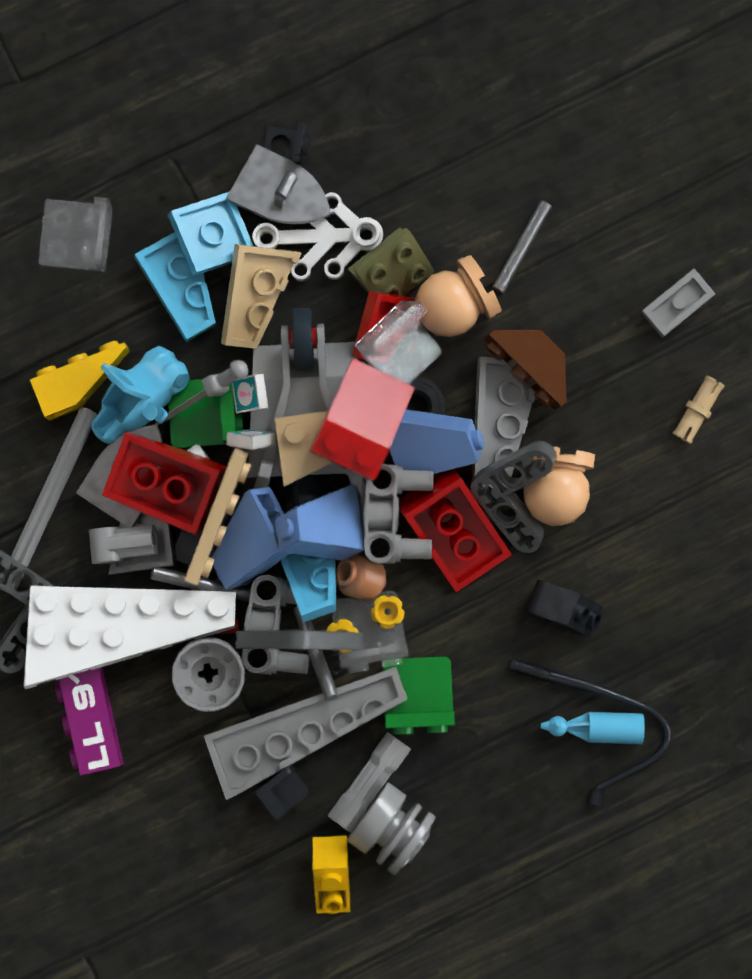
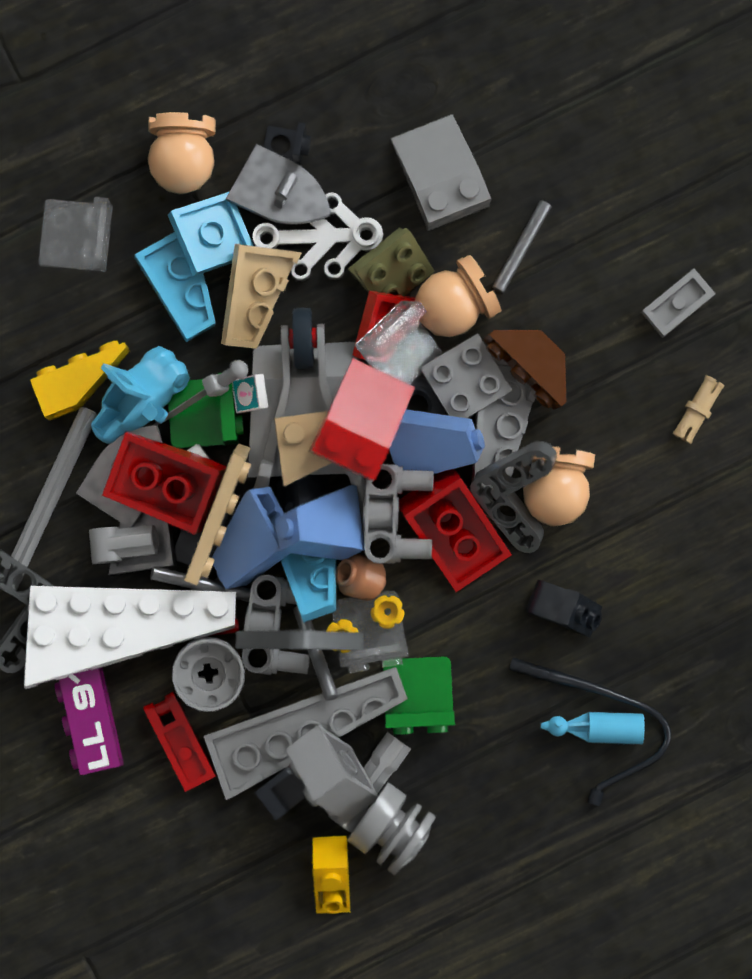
(180, 742): none -> red plate
(181, 155): none -> light nougat tile
(251, 439): white tile -> none
(331, 774): none -> light grey brick
(441, 172): none -> light grey slope
(466, 378): none -> light grey hinge

